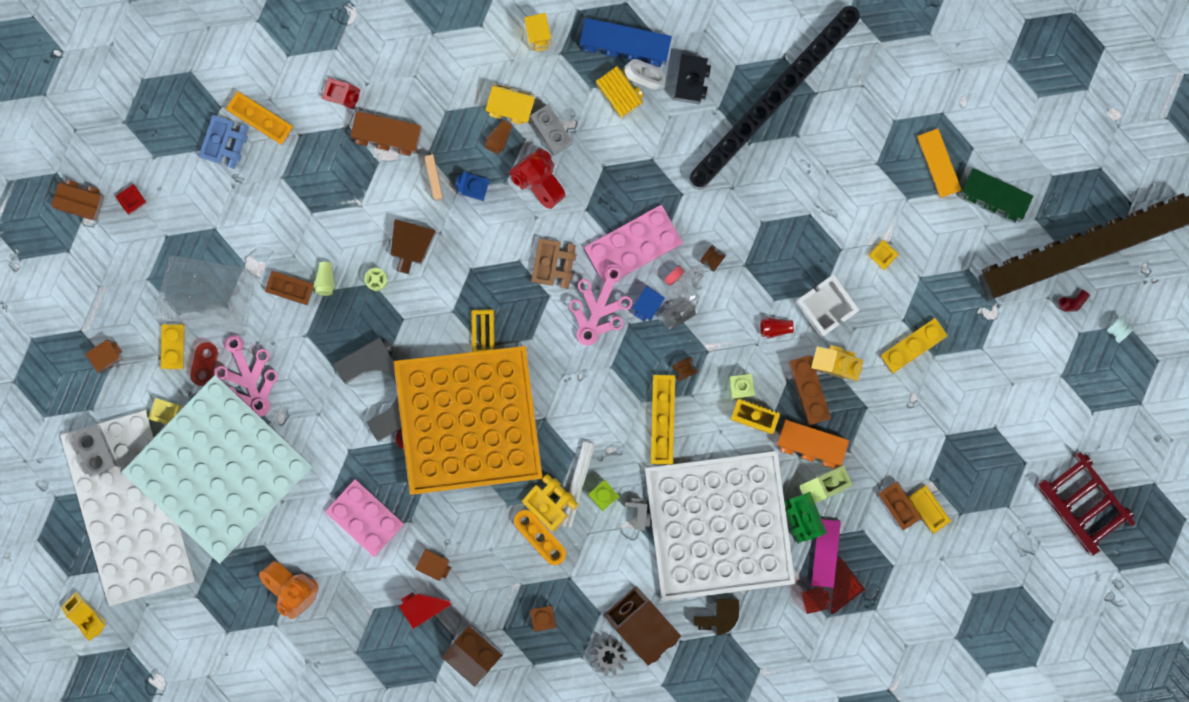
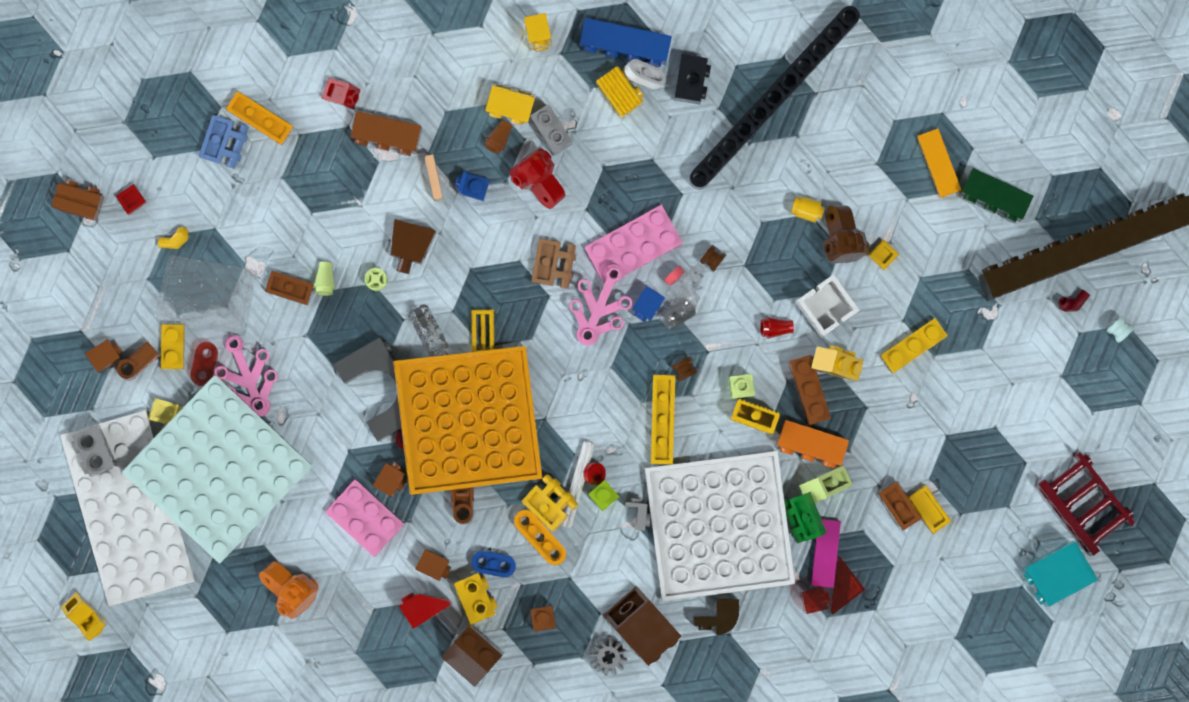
(139, 359): none -> dark orange piece
(176, 240): none -> yellow arm
(391, 479): none -> dark orange brick
(429, 331): none -> clear plate
(463, 500): none -> dark orange piece
(475, 598): none -> yellow brick
(493, 564): none -> blue plate
(594, 473): none -> red tile
(807, 209): none -> yellow brick
(844, 241): none -> reddish brown piece
(1059, 574): none -> teal slope

